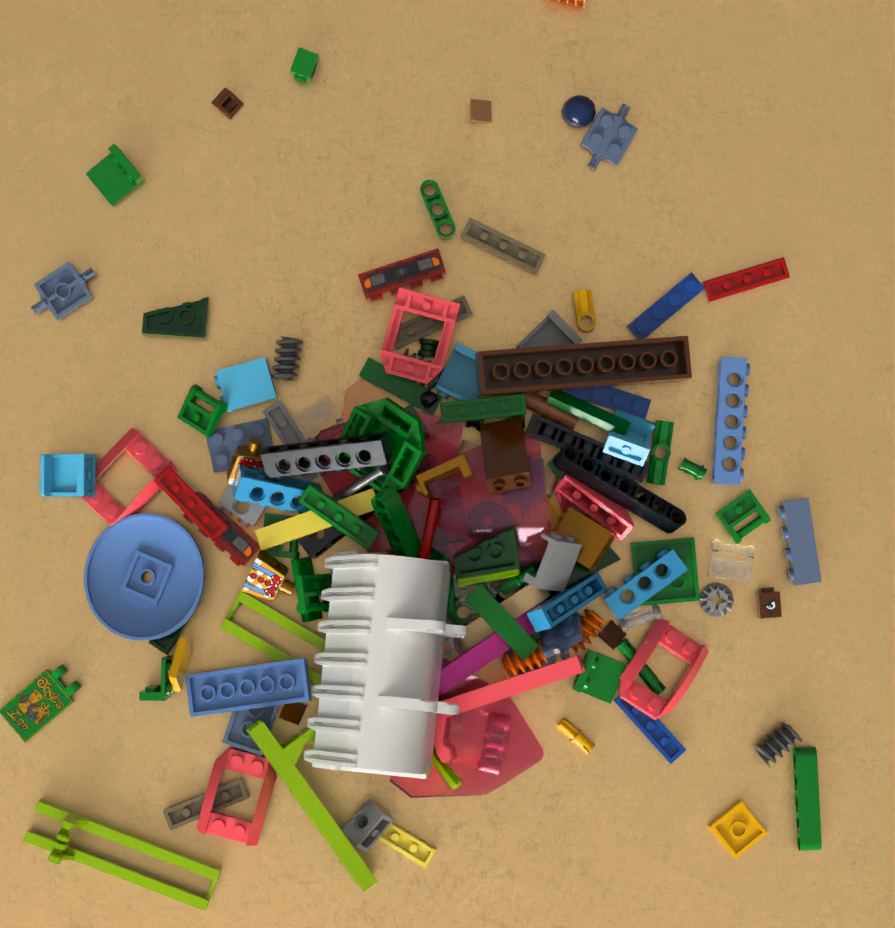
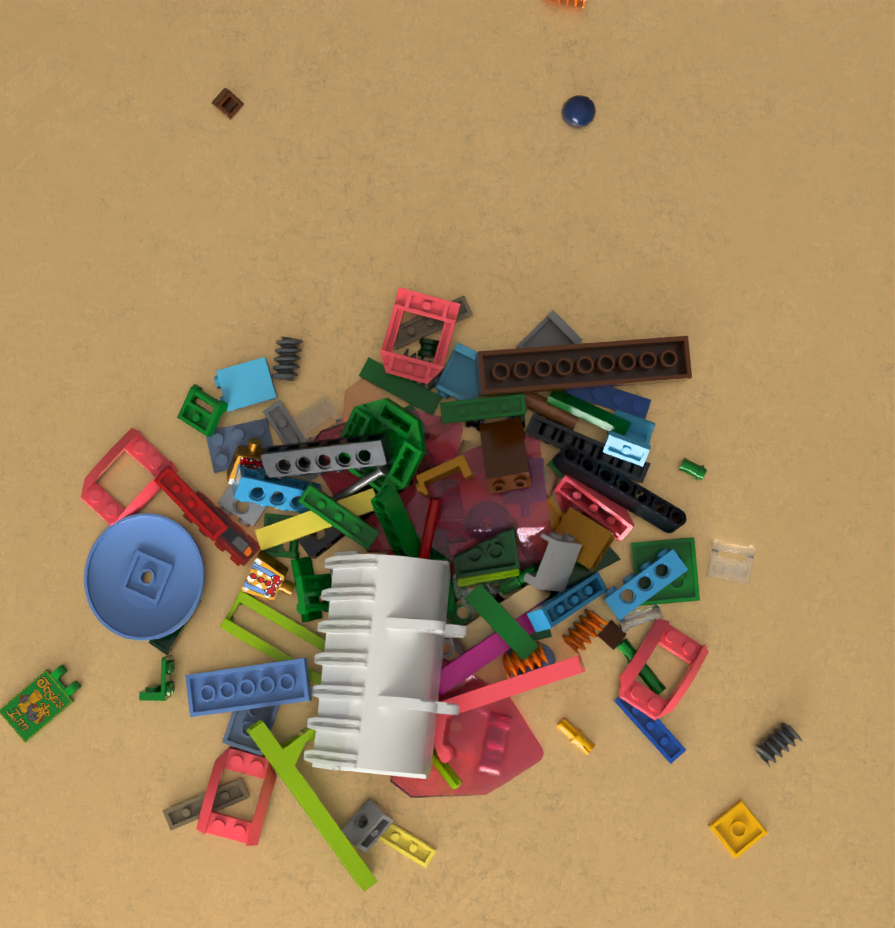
(62, 851): lime piece -> none
(63, 290): sand blue plate -> none
(68, 475): medium azure panel -> none
(115, 176): green bracket -> none
(179, 321): dark green wing -> none
(180, 664): yellow tile -> none
(293, 712): reddish brown slope -> none
(304, 65): green brick -> none
(402, 274): brick -> none
(428, 399): black hinge -> none
(437, 199): green beam -> none
(480, 111): medium nougat slope -> none
(503, 246): dark tan plate -> none
(562, 636): sand blue plate -> none
(584, 309): yellow piece -> none
(600, 677): green bracket -> none
(609, 136): sand blue plate -> none
(661, 438): green piece -> none
(666, 307): blue plate -> none
(710, 592): light grey gear -> none
(739, 510): green plate -> none
(741, 368): medium blue brick -> none
(746, 279): red tile -> none
(768, 603): reddish brown brick -> none
(800, 541): sand blue brick -> none
(807, 798): green beam -> none

